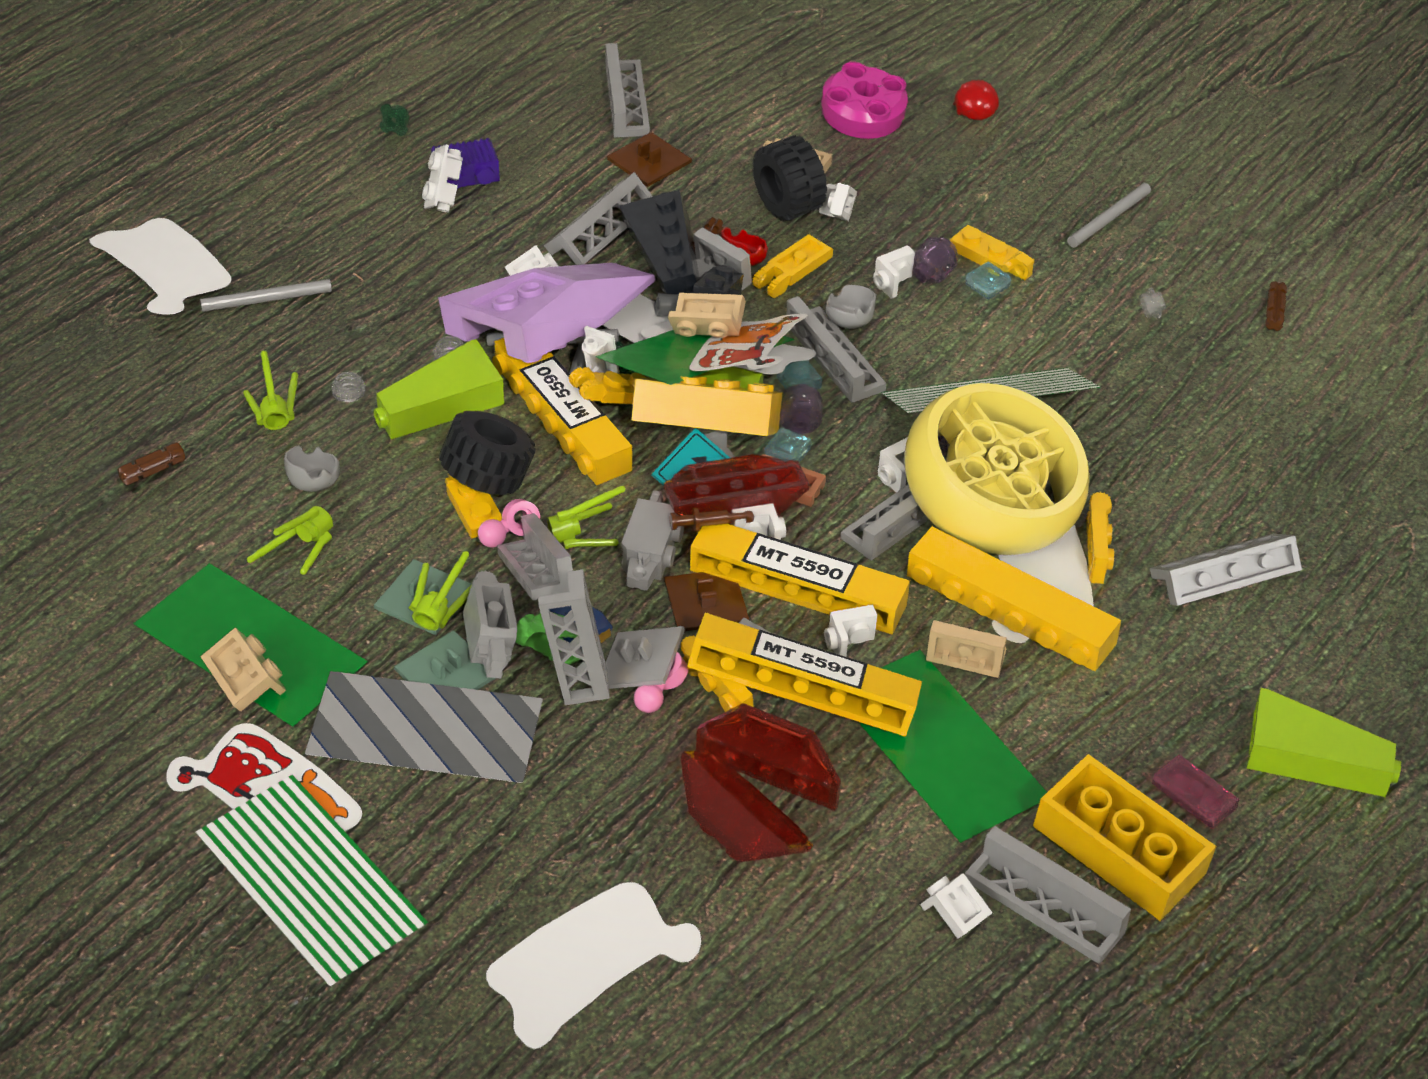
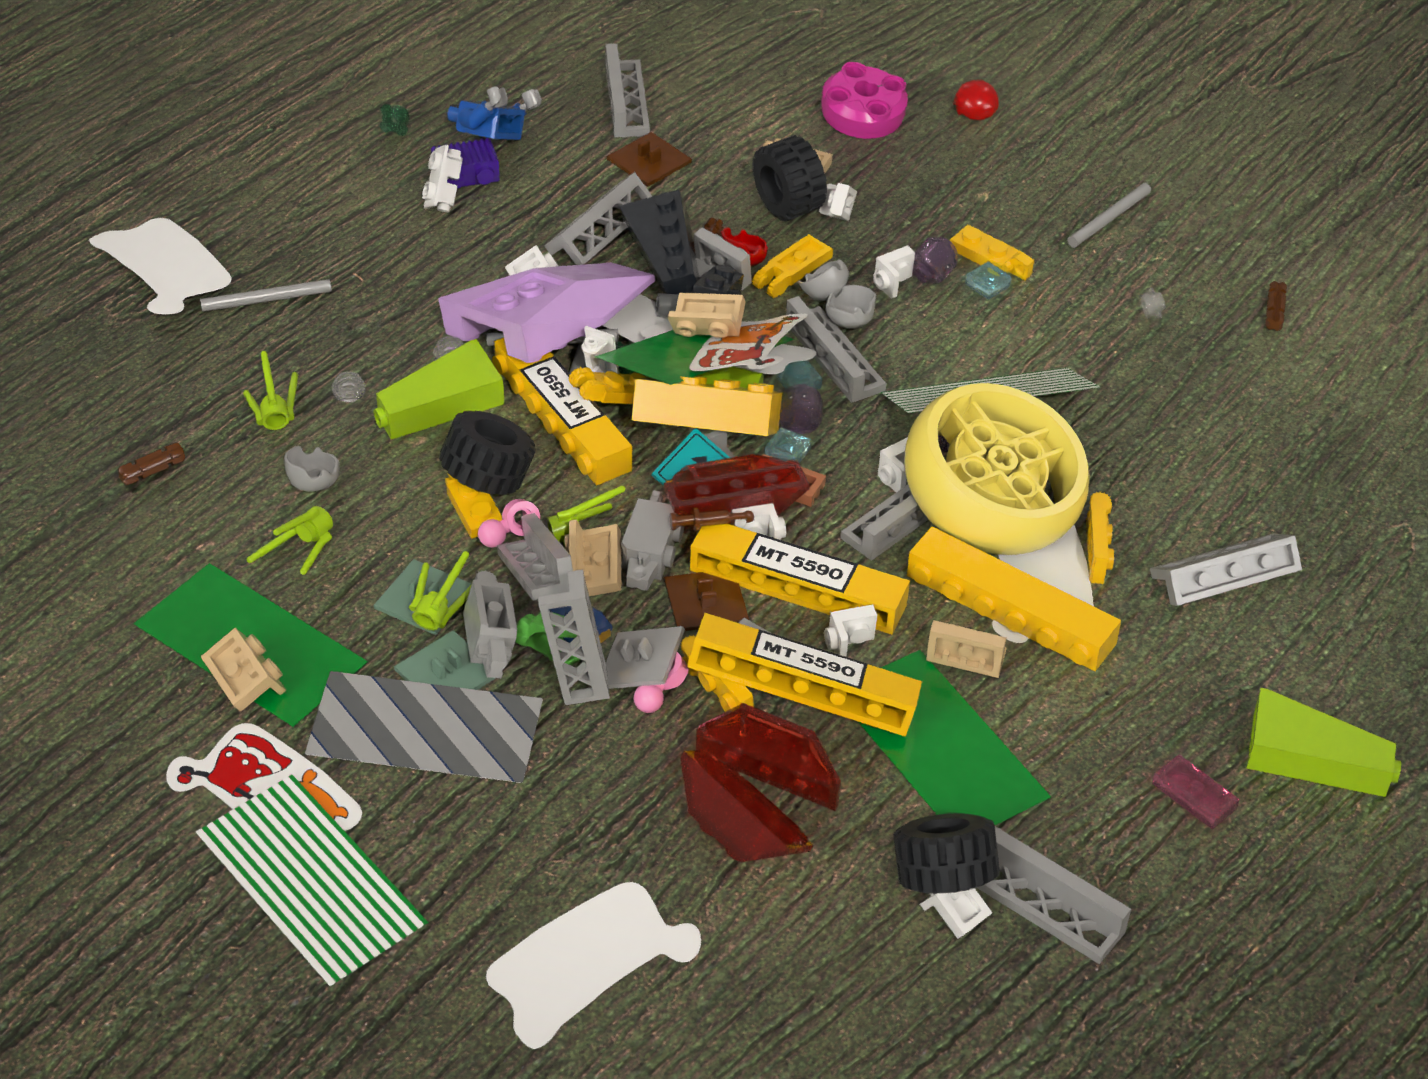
(493, 118): none -> blue torso
(598, 555): none -> tan bracket
(825, 280): none -> light grey hair
(946, 853): none -> black tyre
(1124, 836): yellow brick -> none

